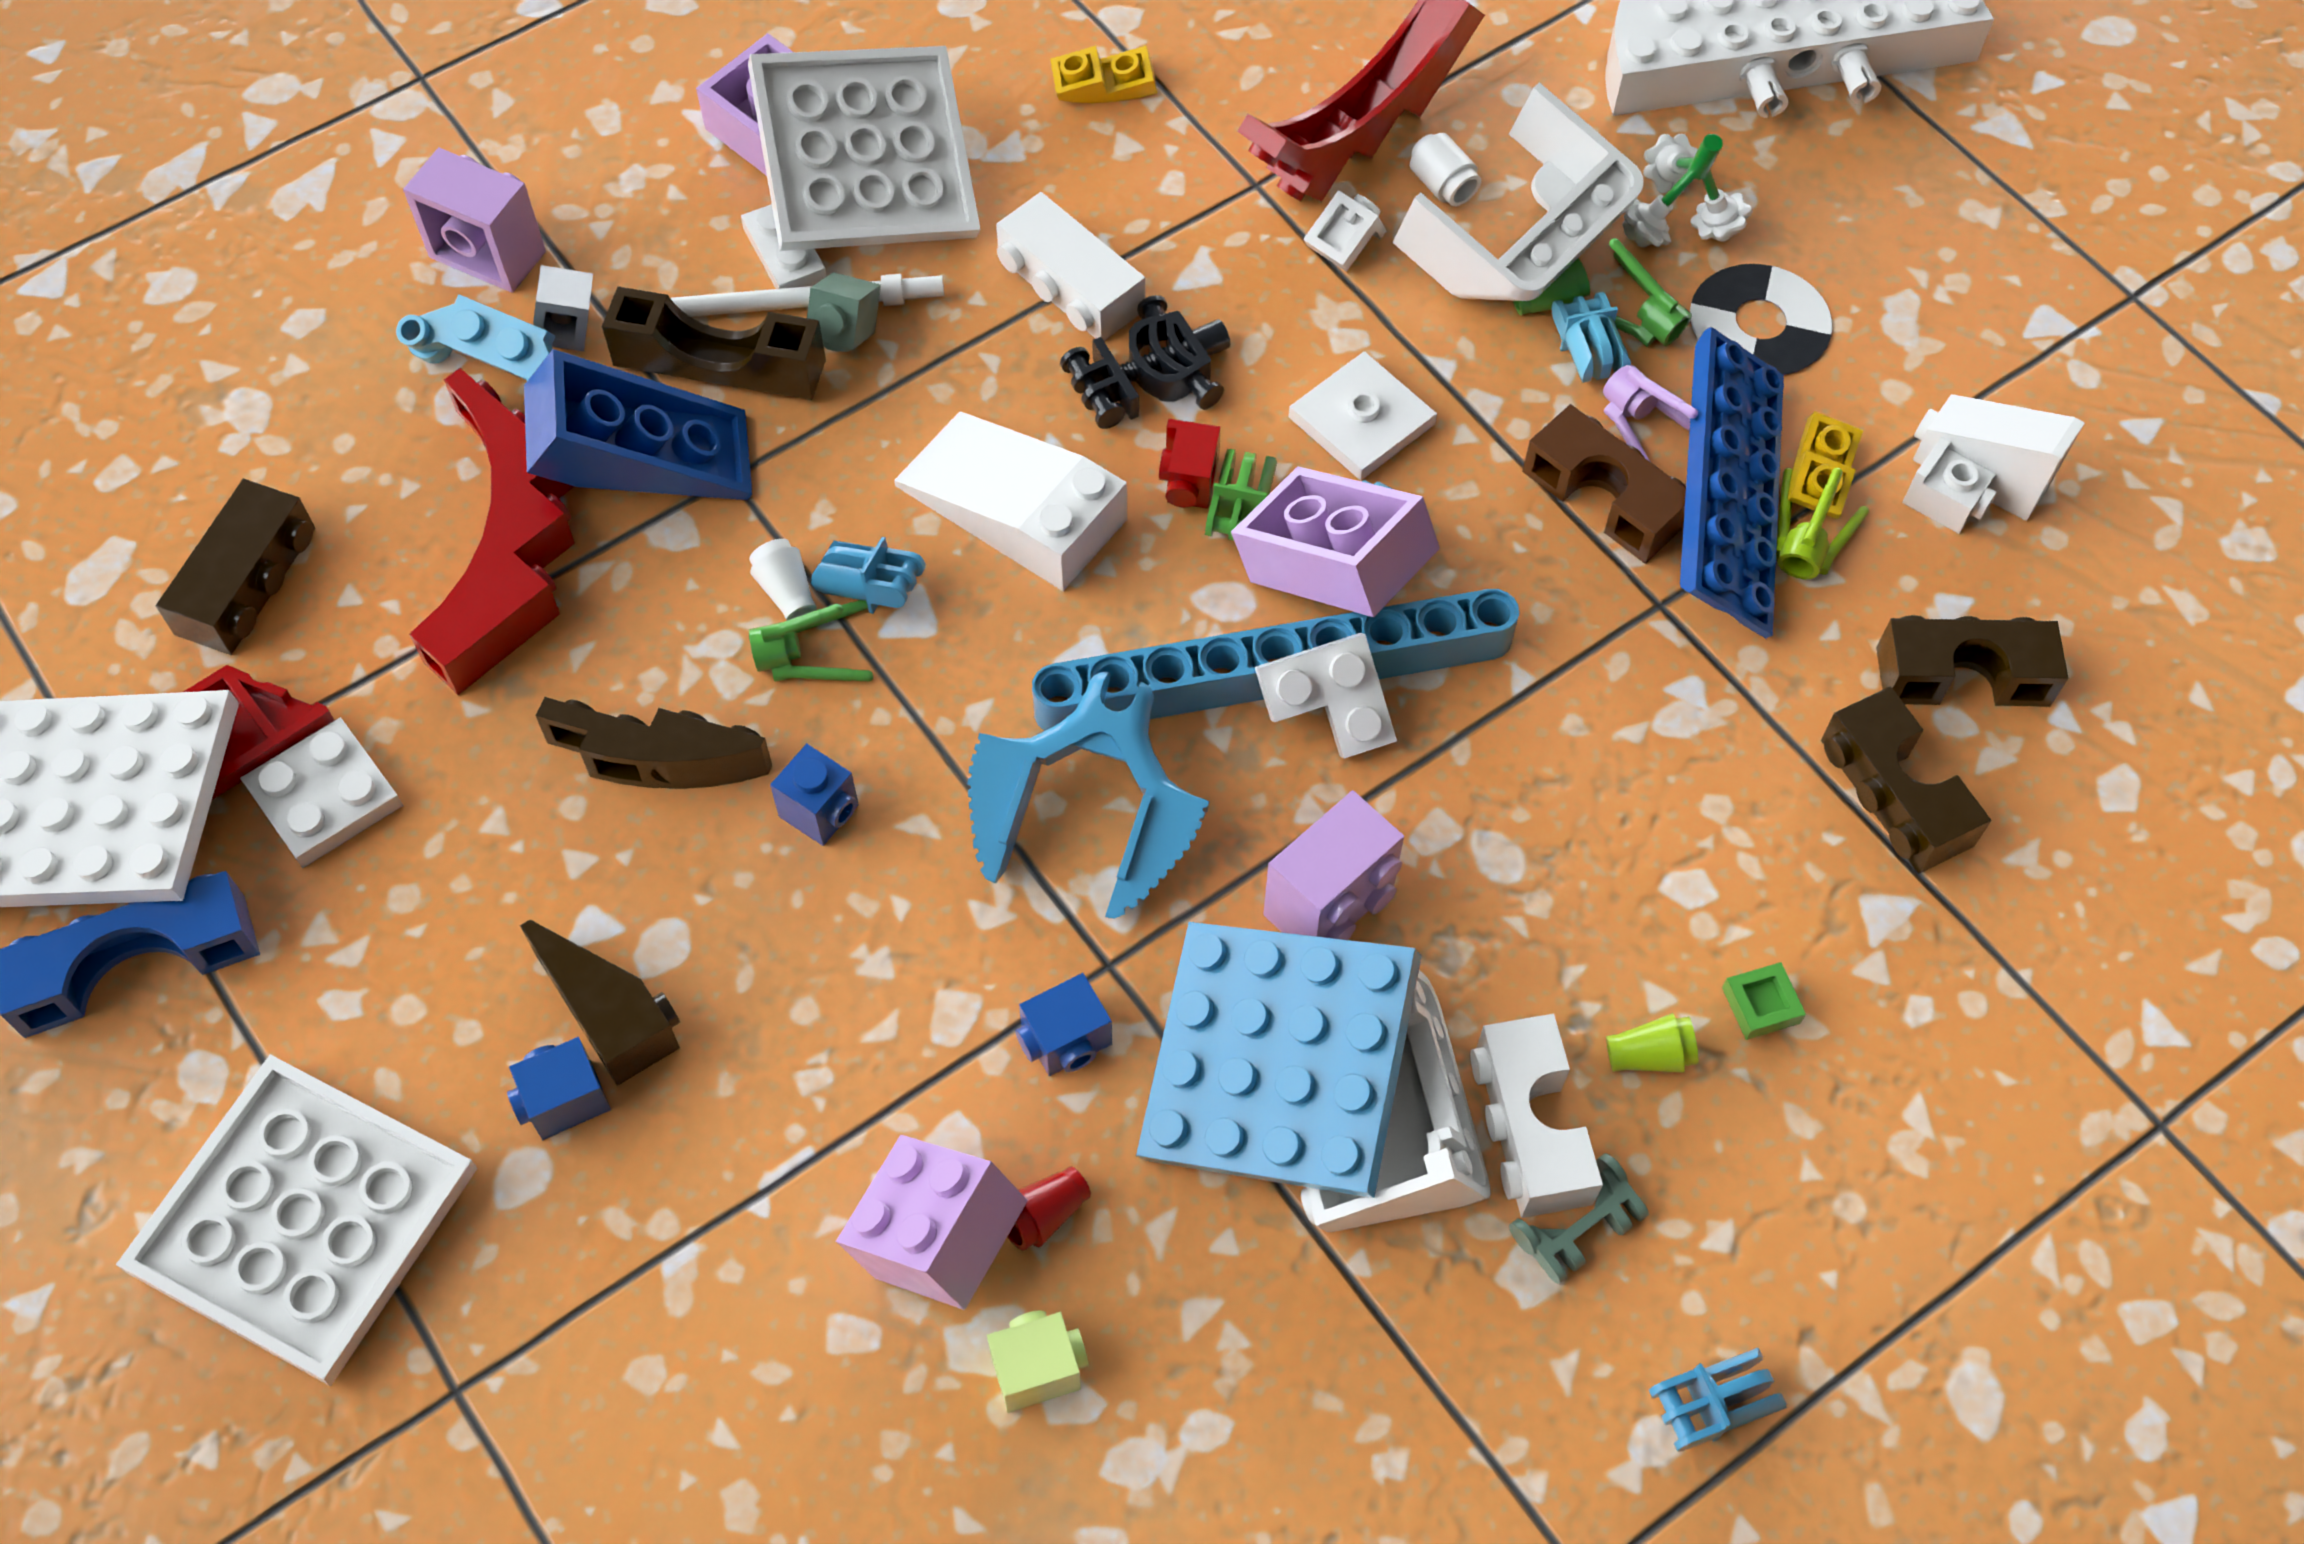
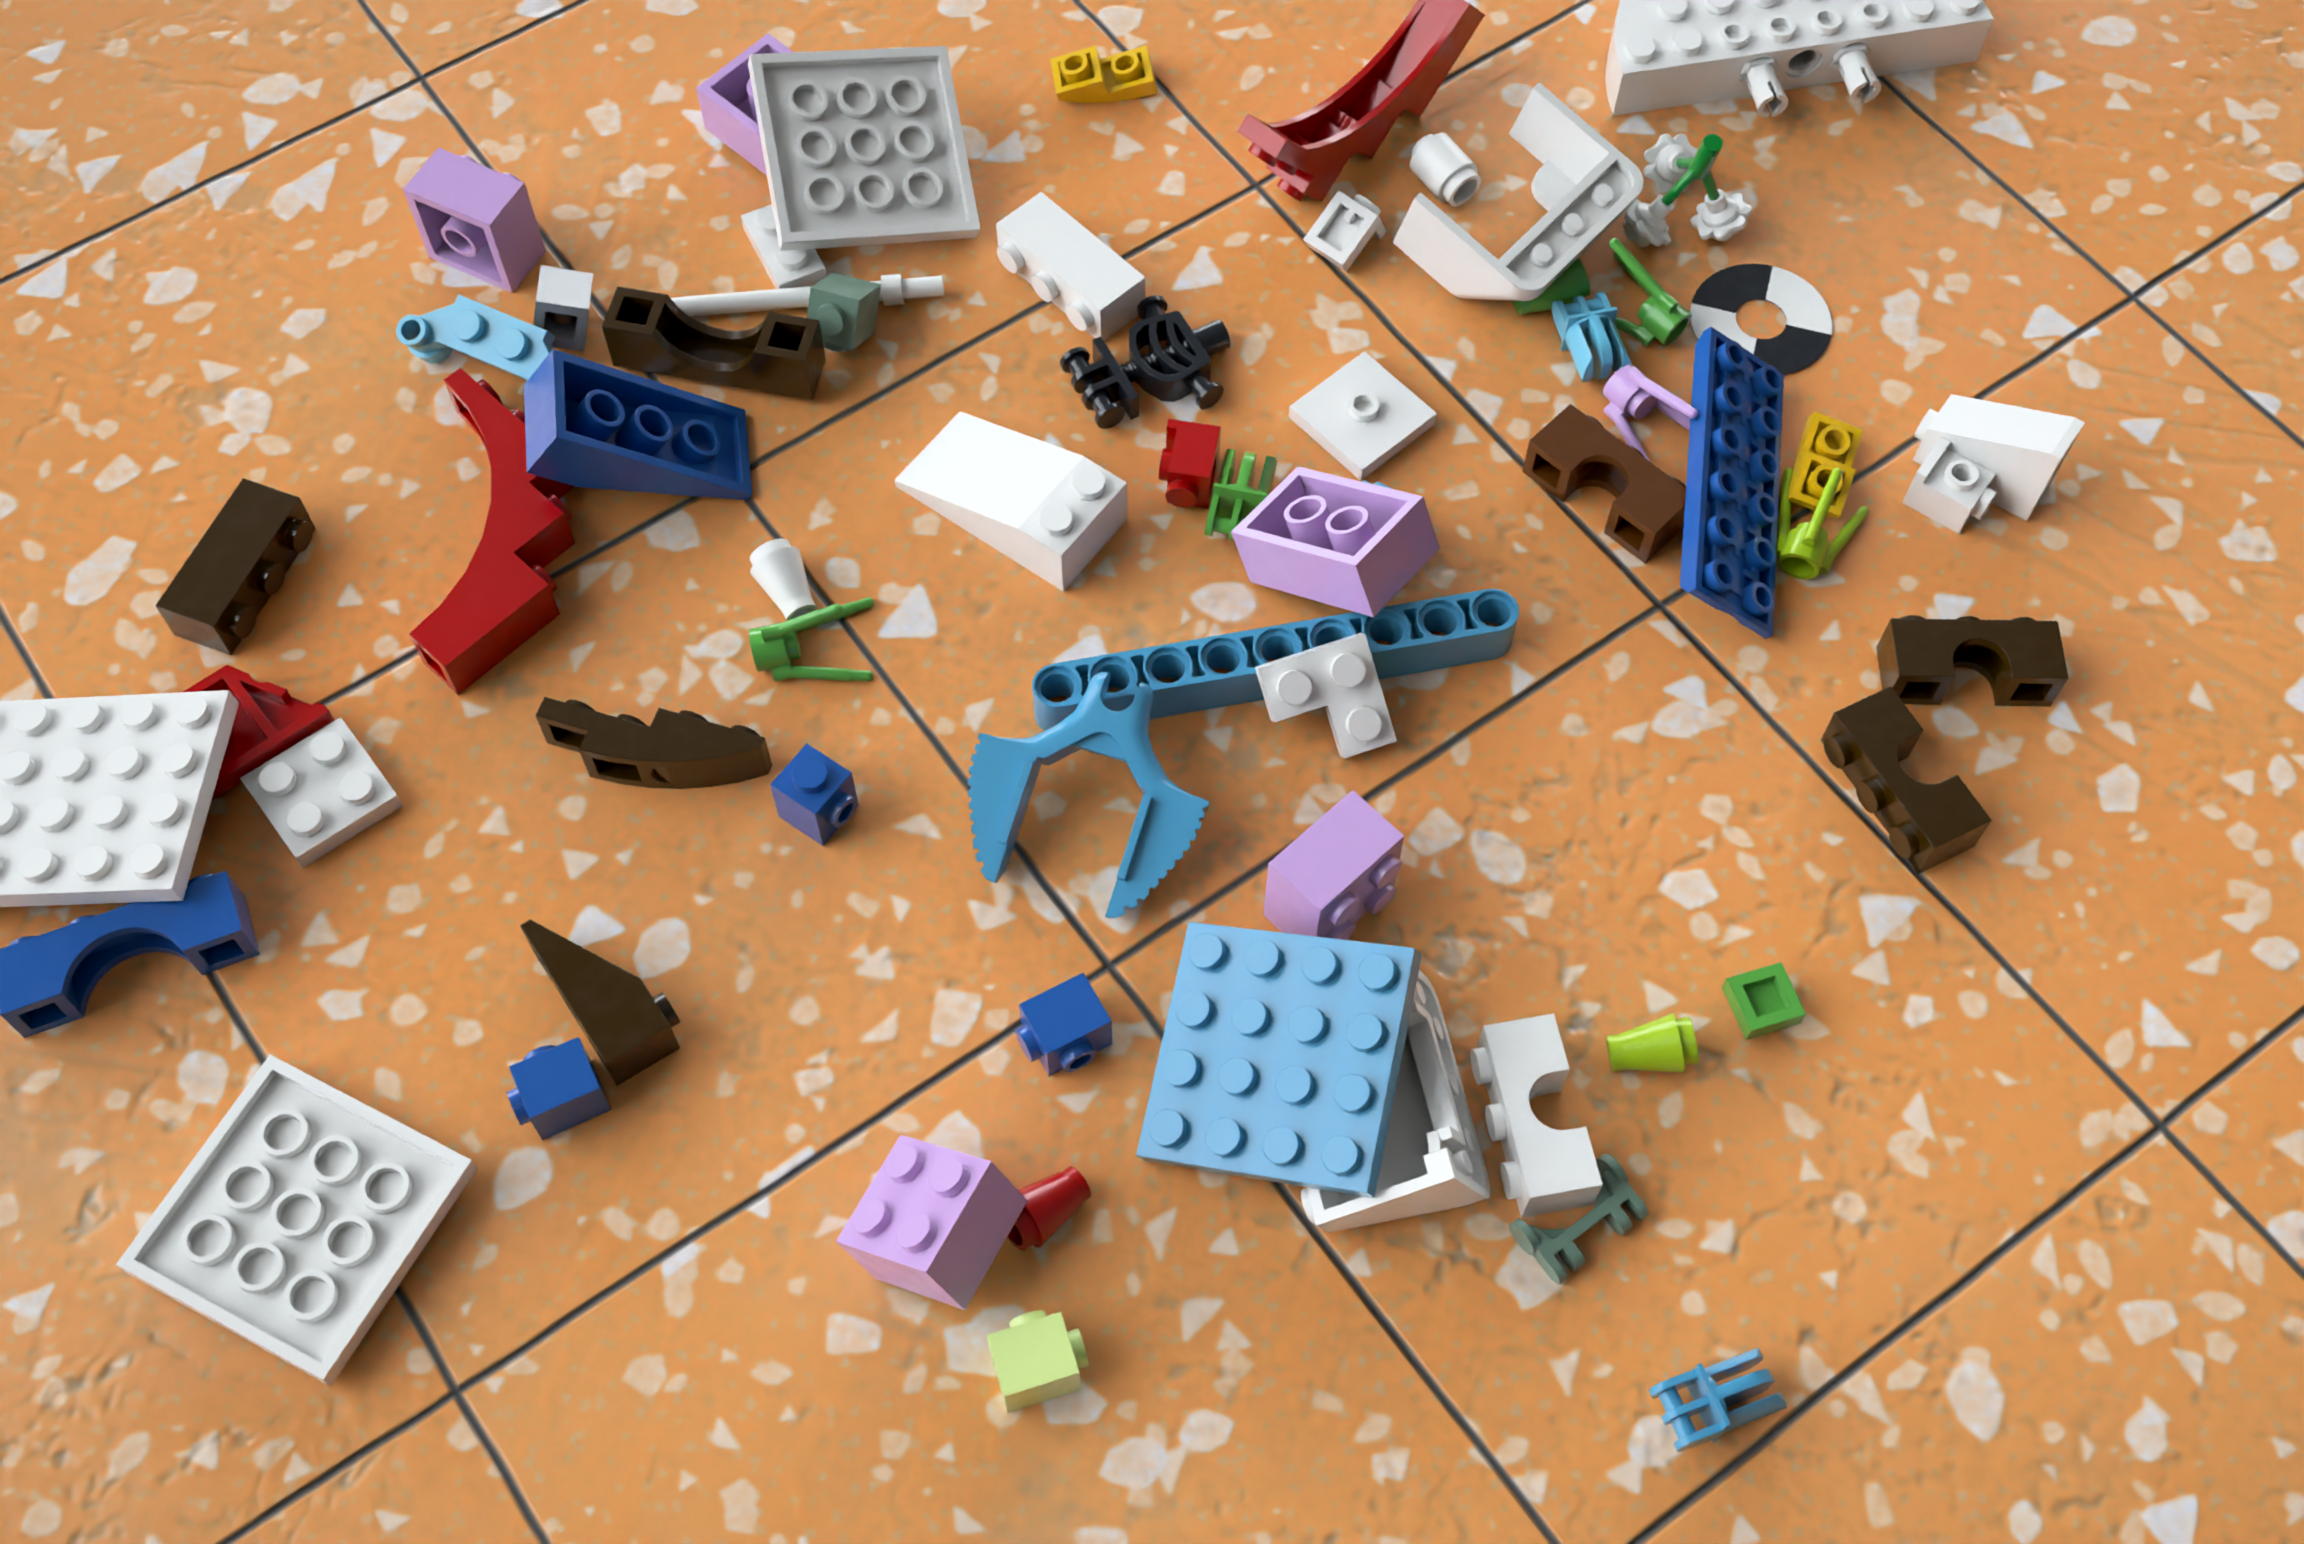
(868, 573): dark azure arm -> none

